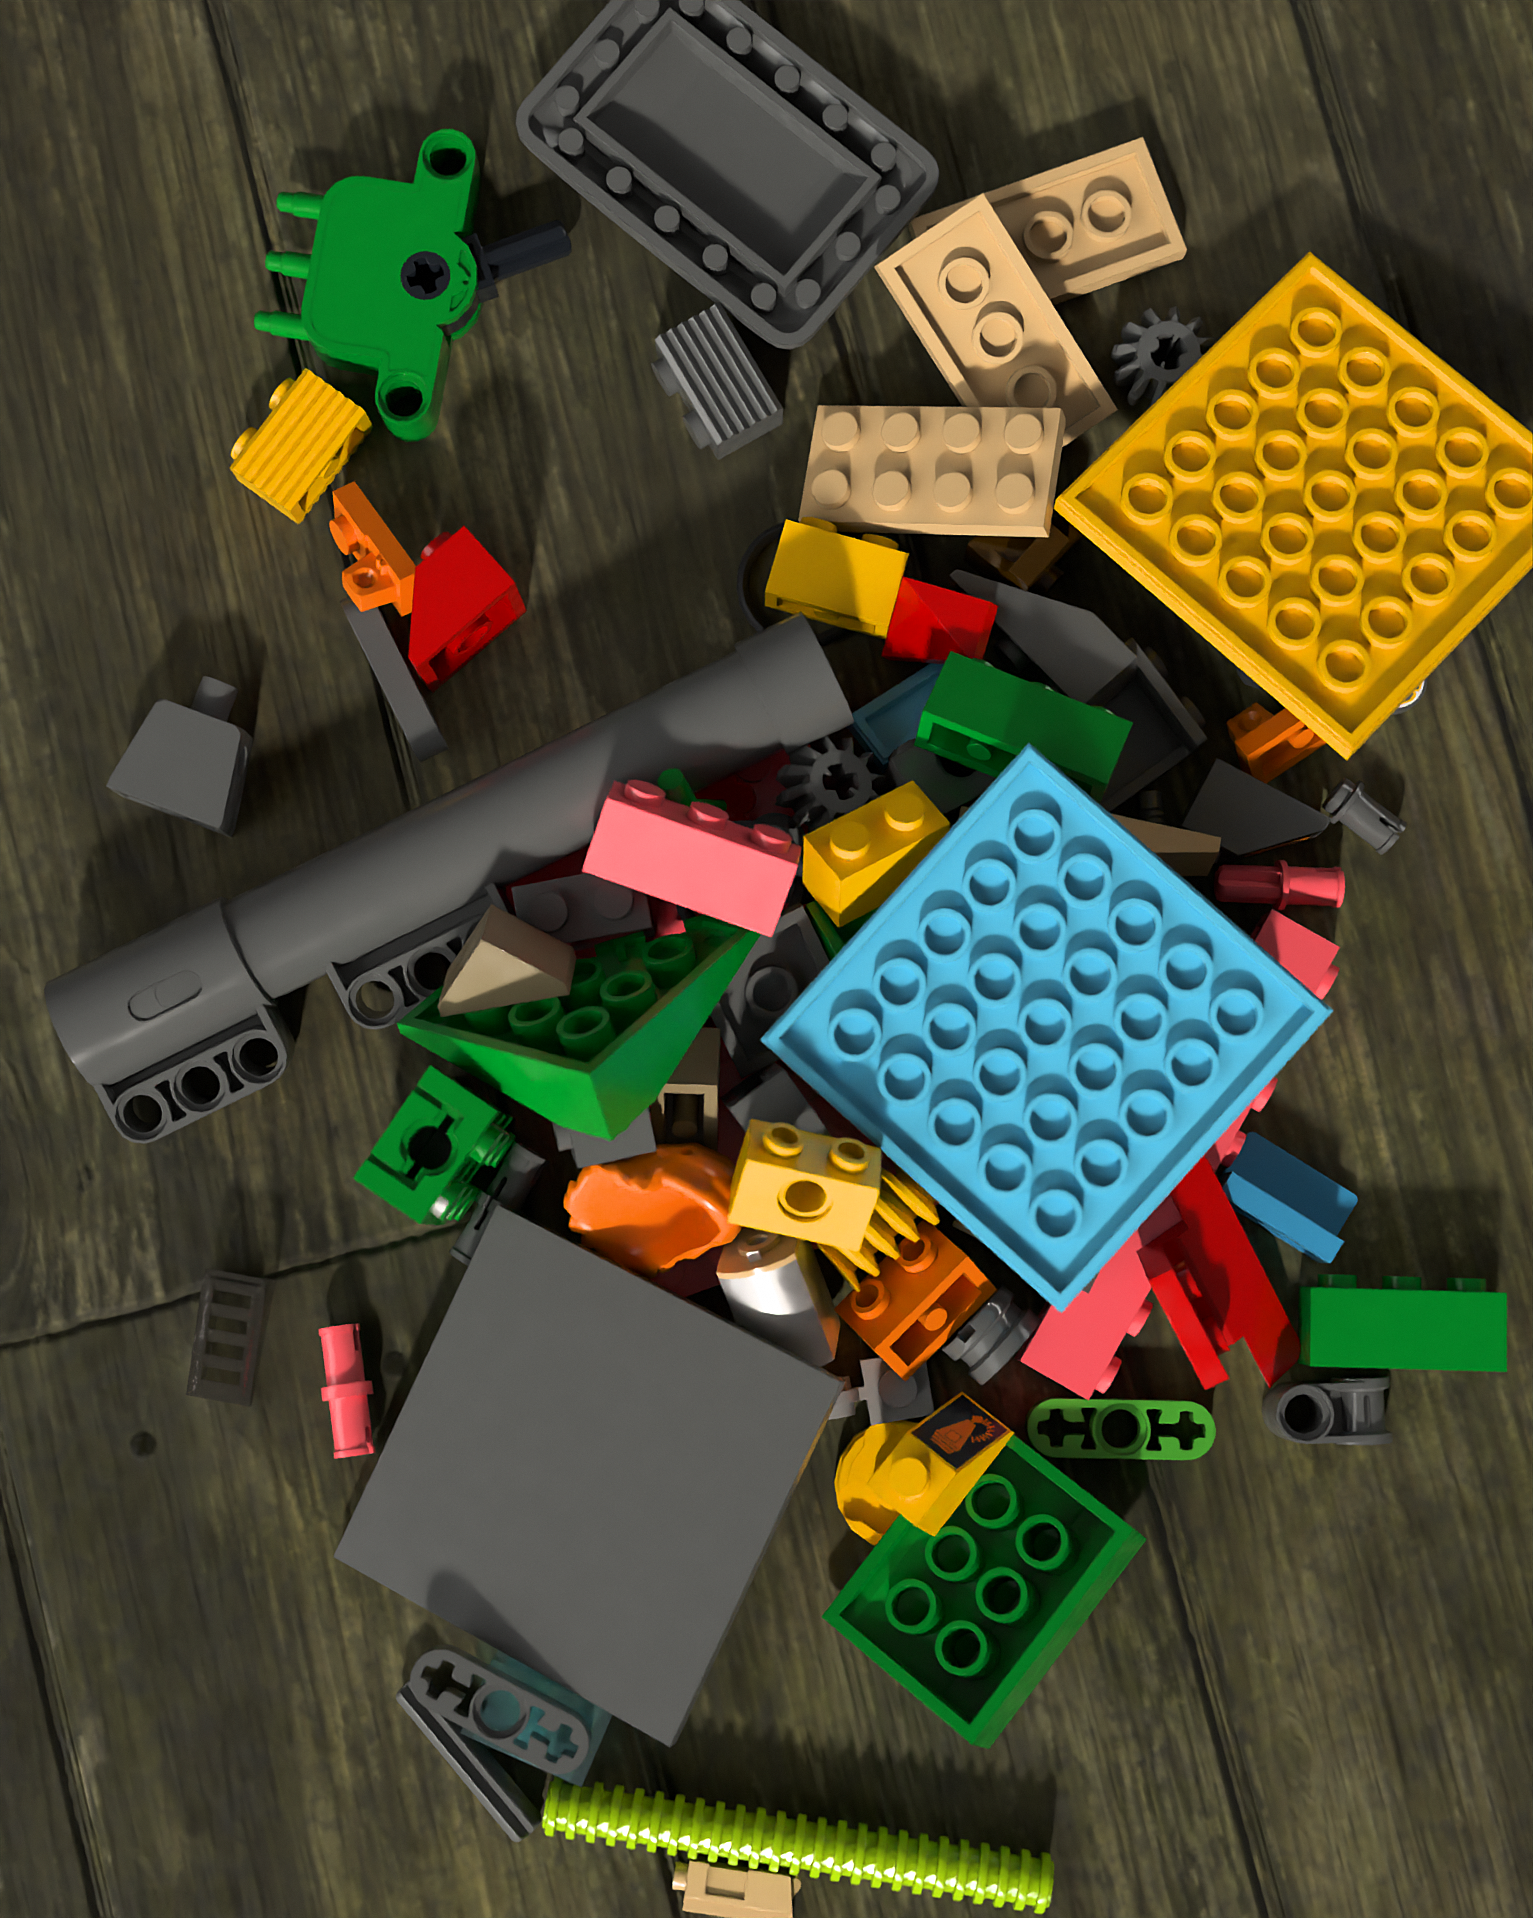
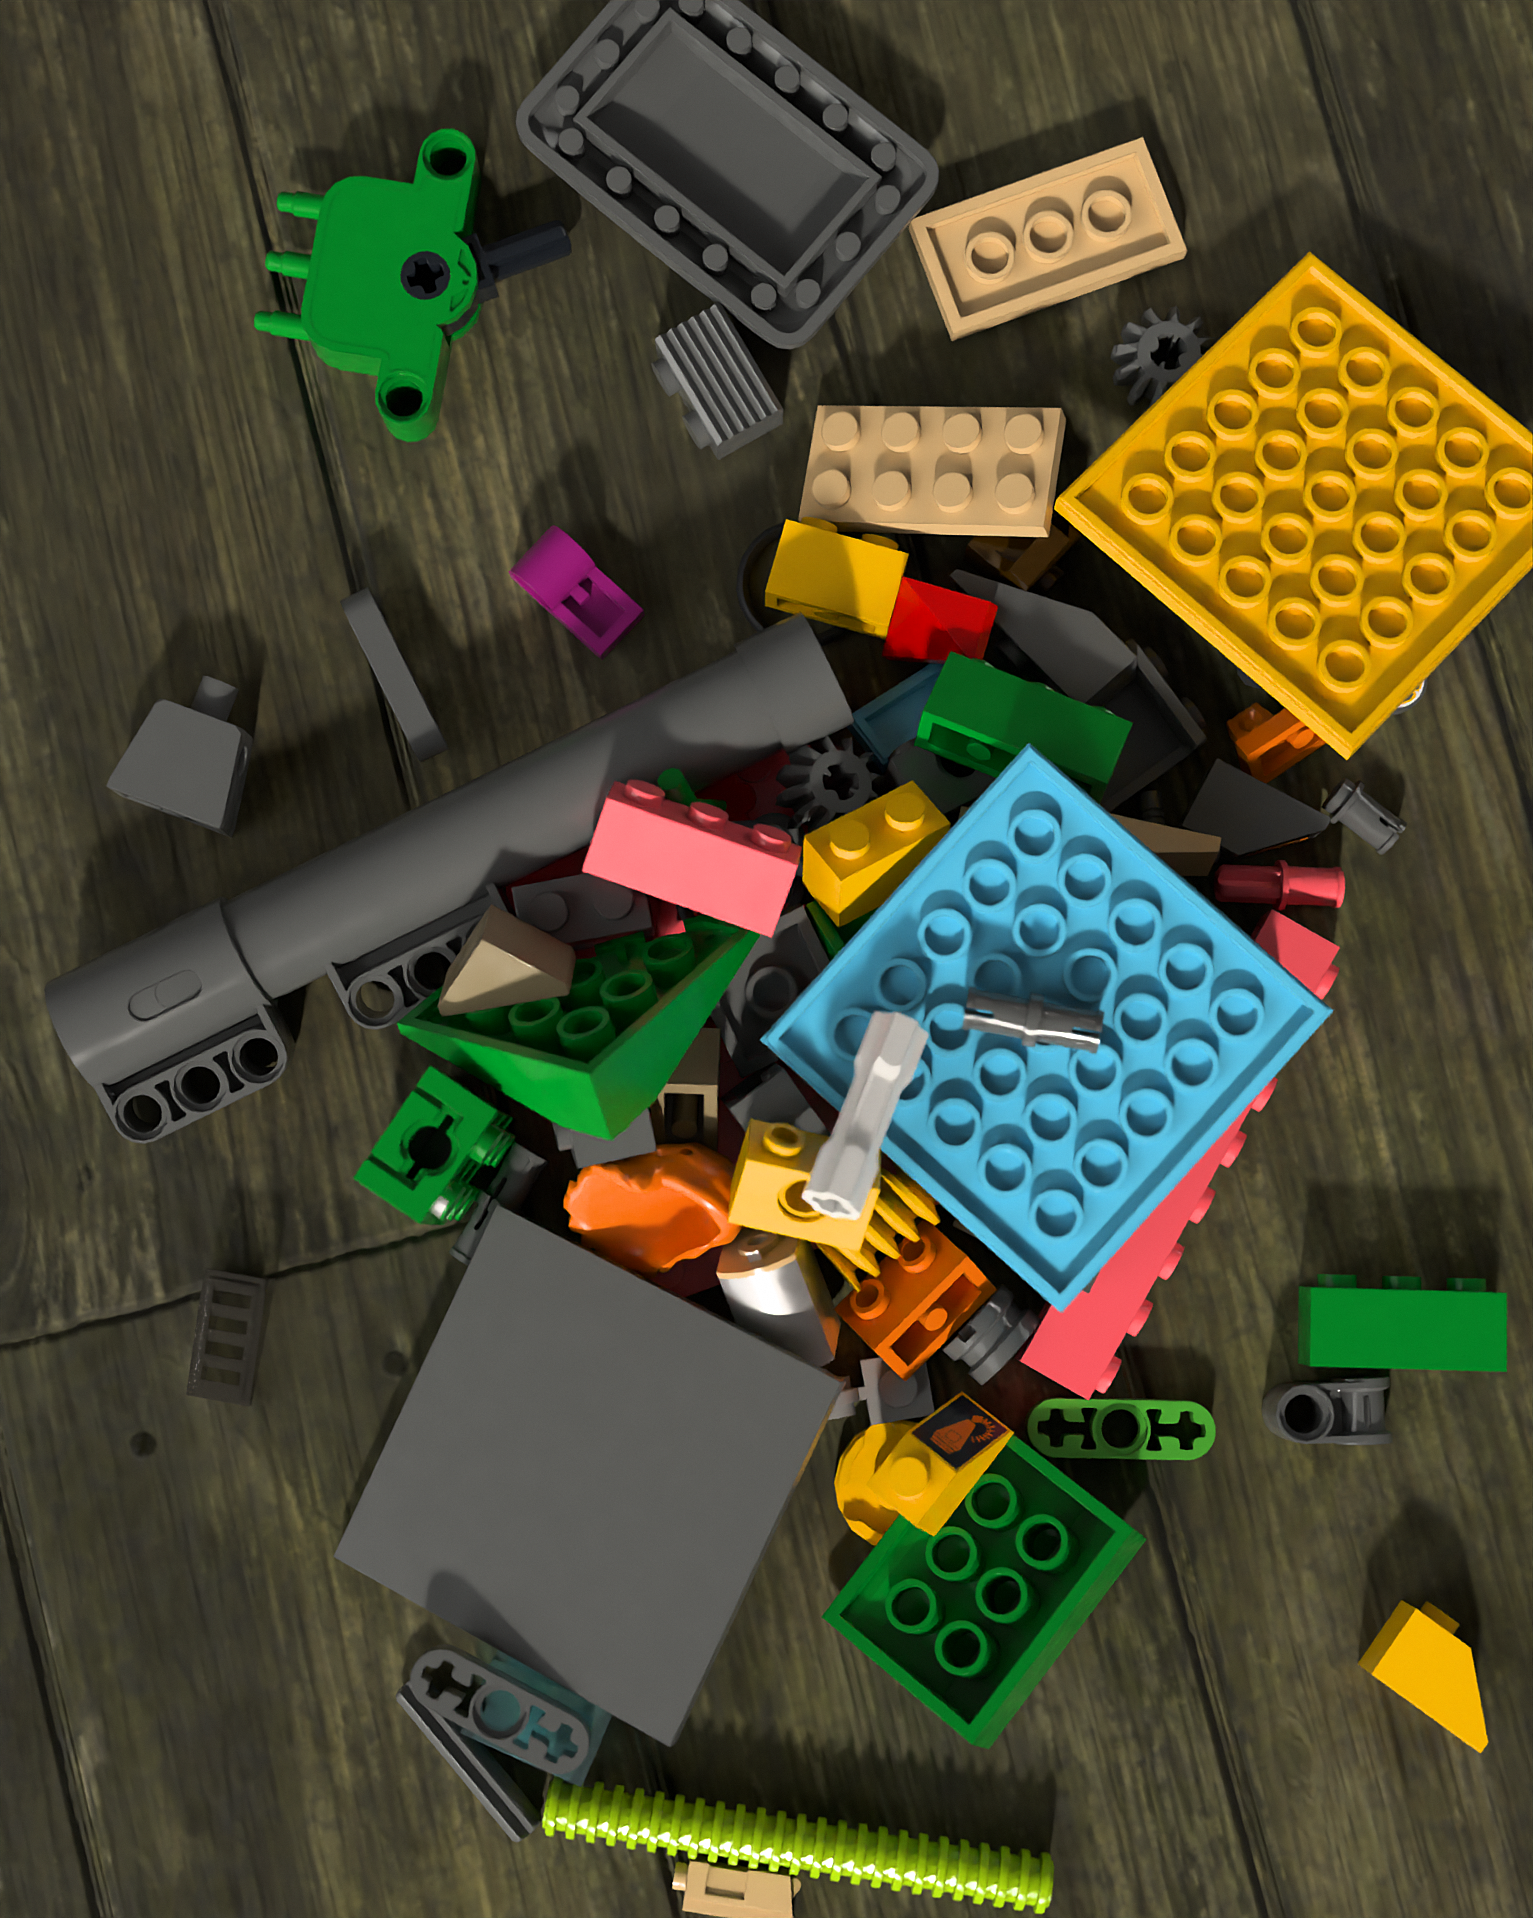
(299, 444): yellow brick -> none
(347, 1390): coral pin -> none
(383, 567): orange hinge -> none
(458, 605): red slope -> none
(576, 592): none -> magenta plate
(849, 1158): none -> white axle
(992, 321): tan plate -> none
(1033, 1020): none -> dark grey pin
(1216, 1284): red plate -> none
(1288, 1198): dark azure panel -> none
(1430, 1669): none -> yellow slope

